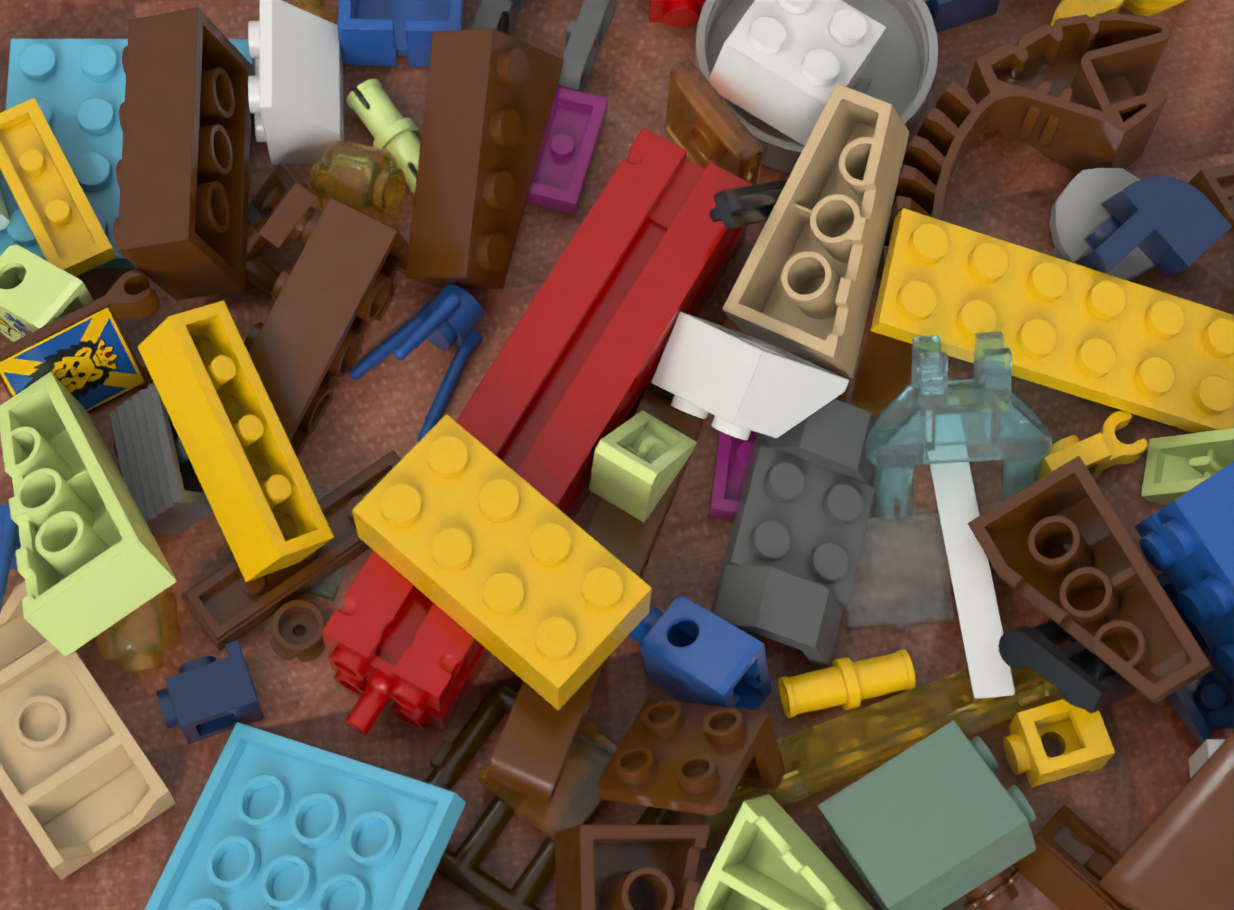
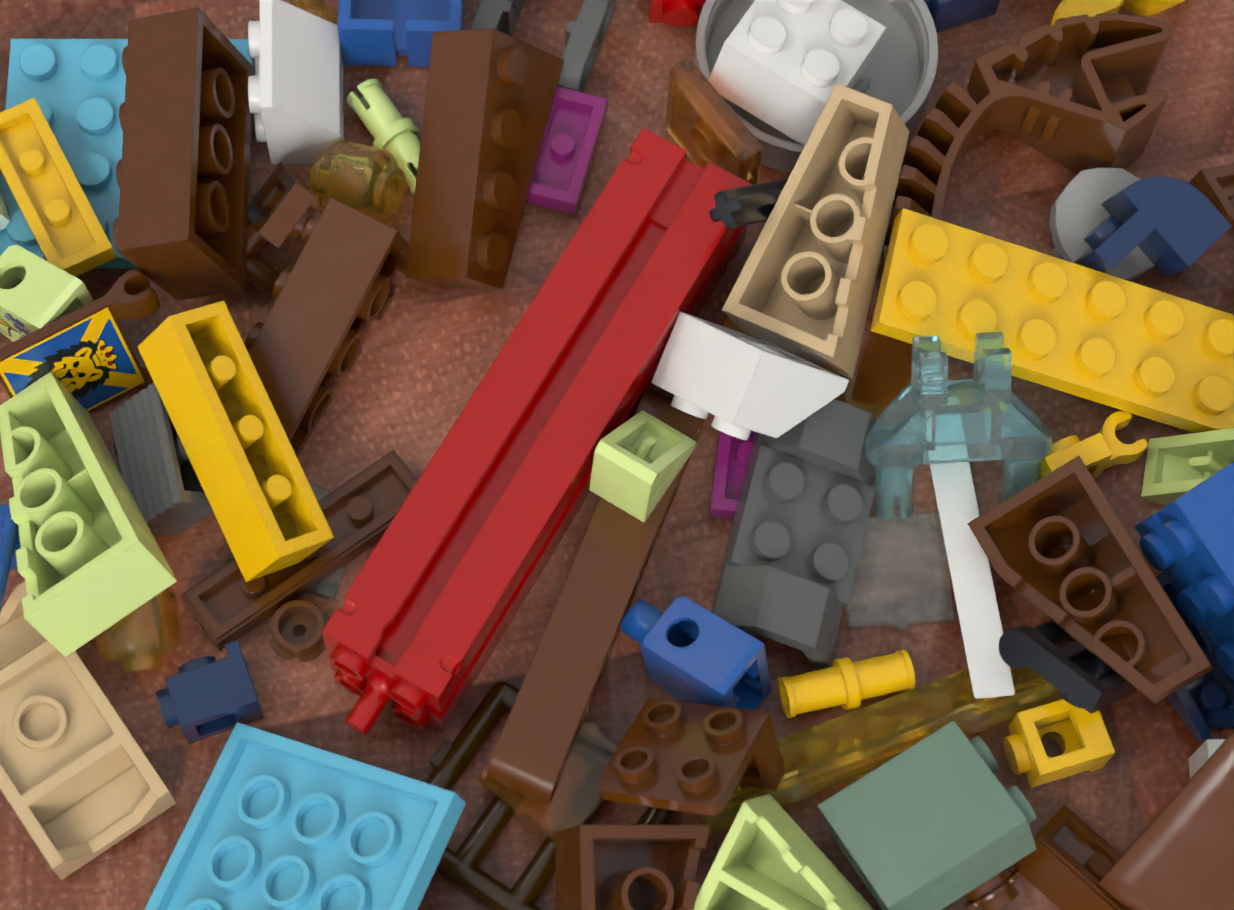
(443, 322): blue plant -> none
(502, 561): yellow brick -> none

